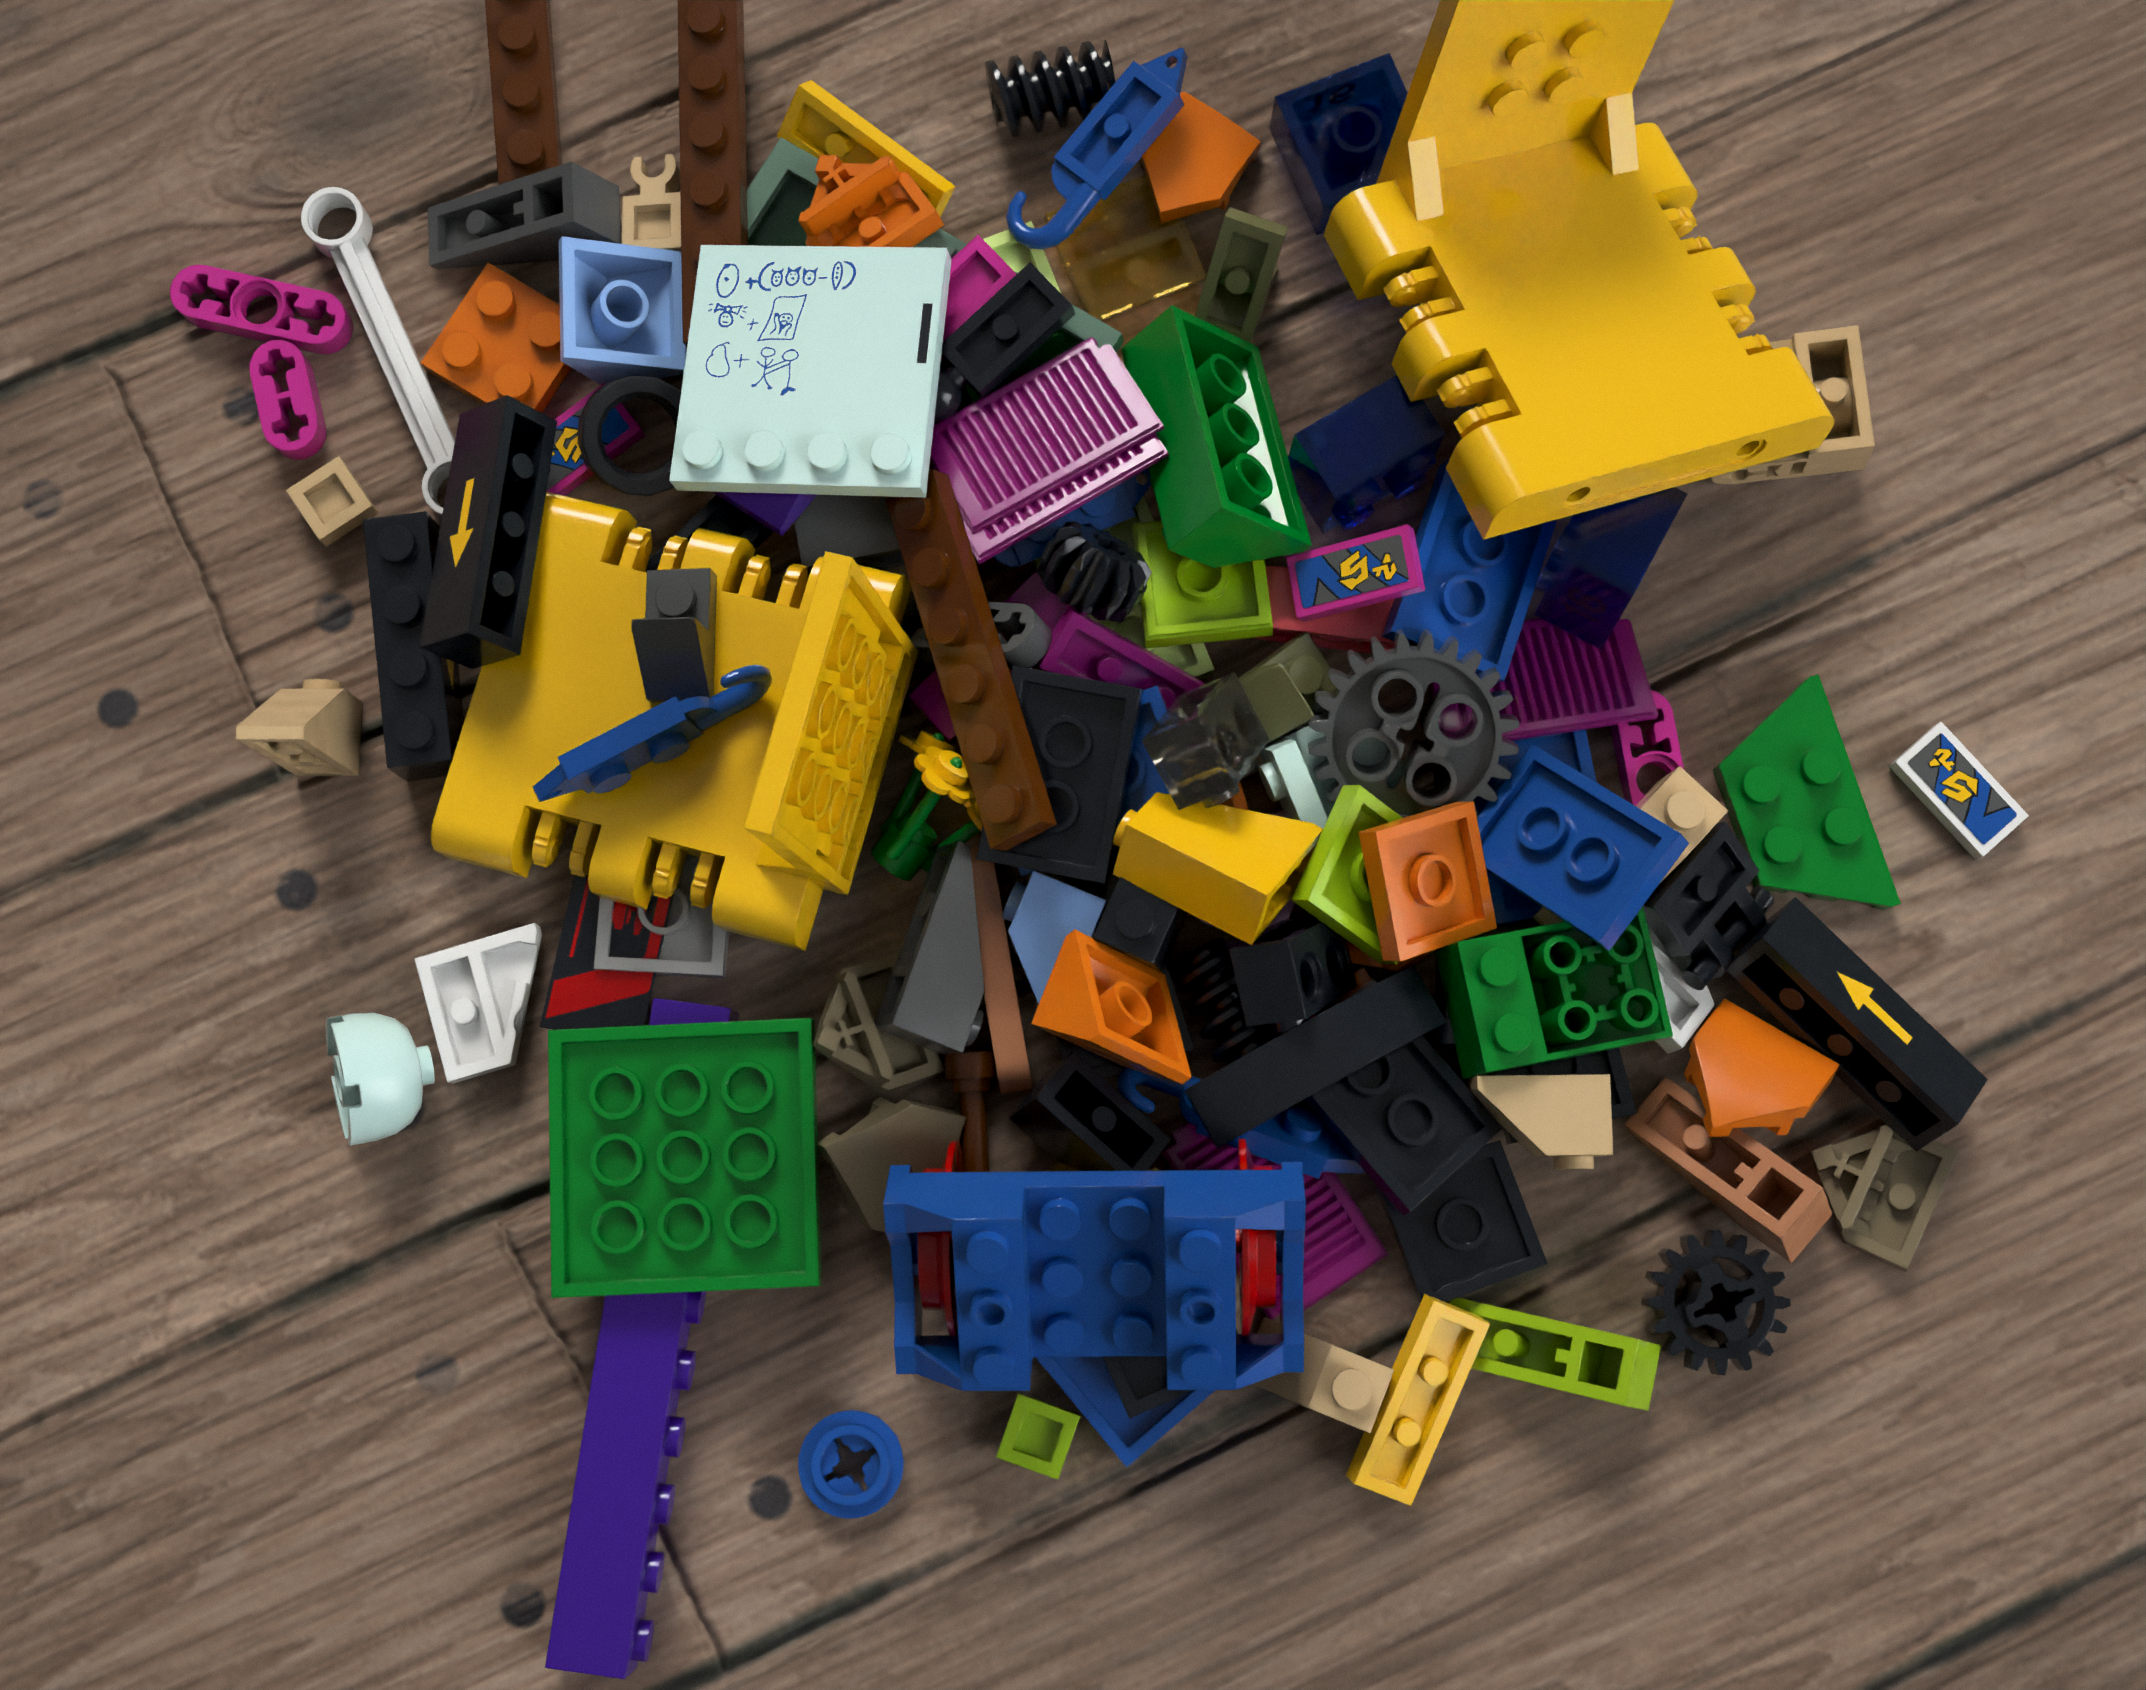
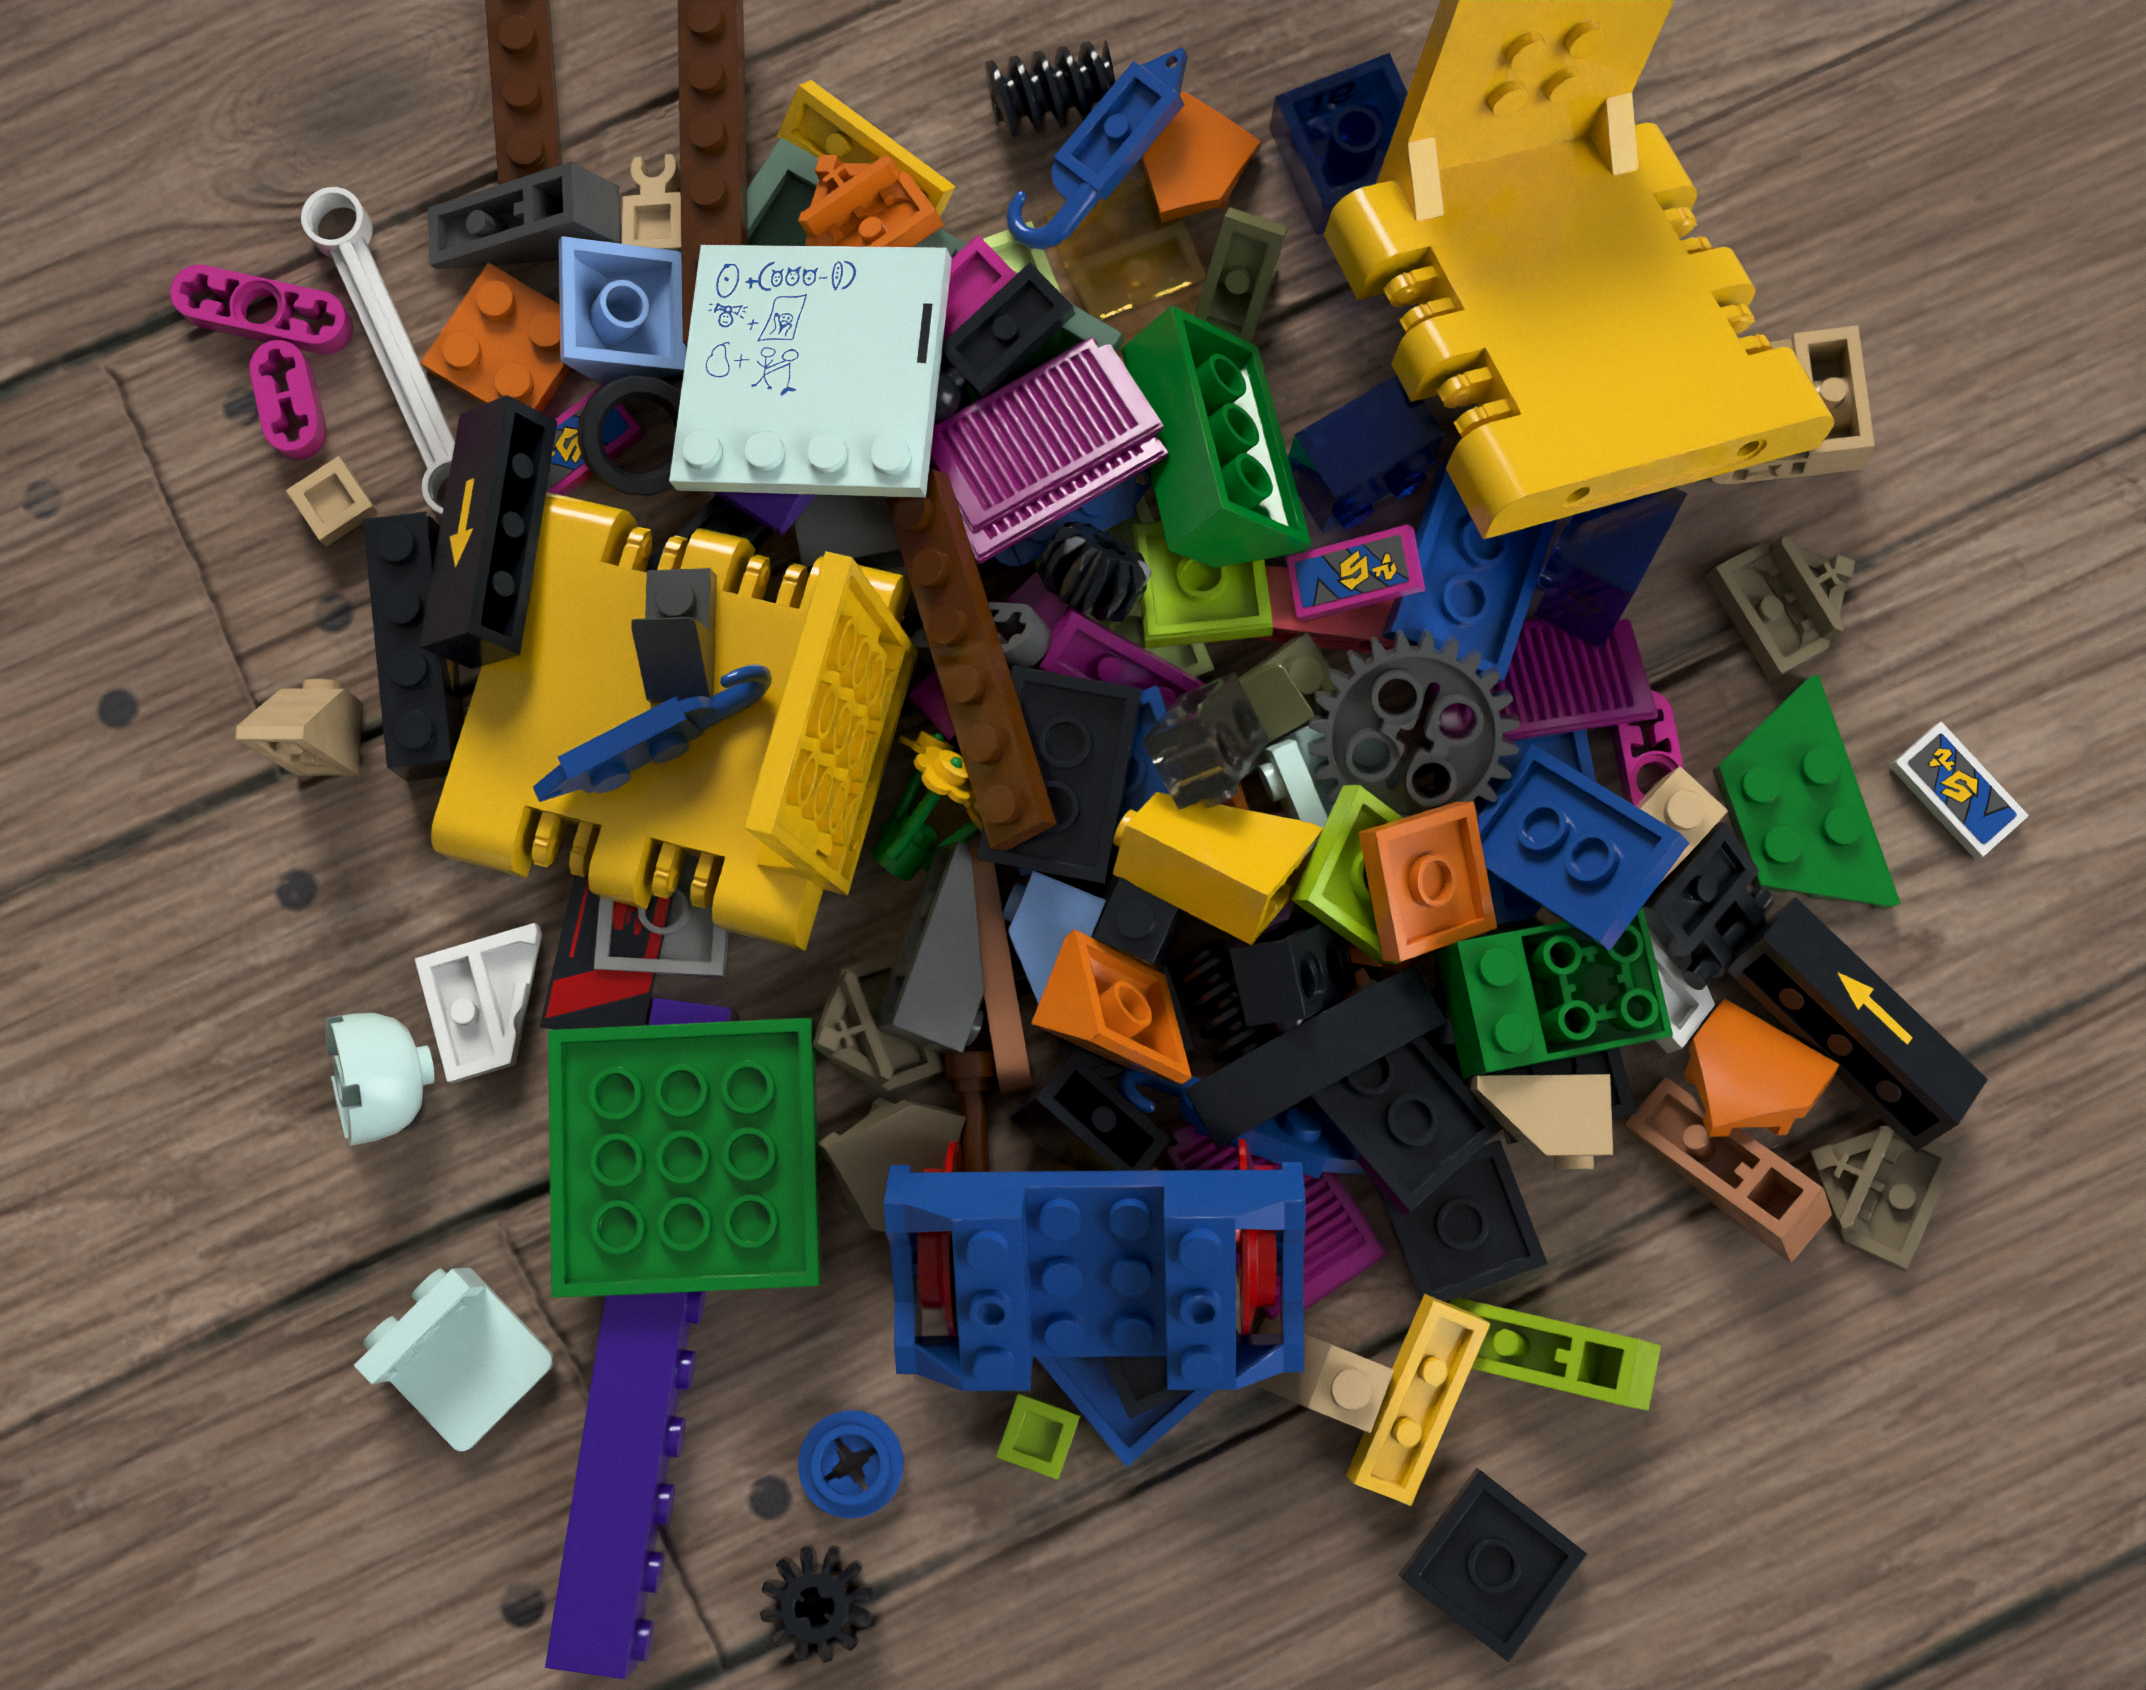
(457, 1356): none -> light aqua bracket
(804, 1622): none -> black gear
(1492, 1564): none -> black plate
(1702, 1278): black gear -> none
(1783, 601): none -> dark tan slope

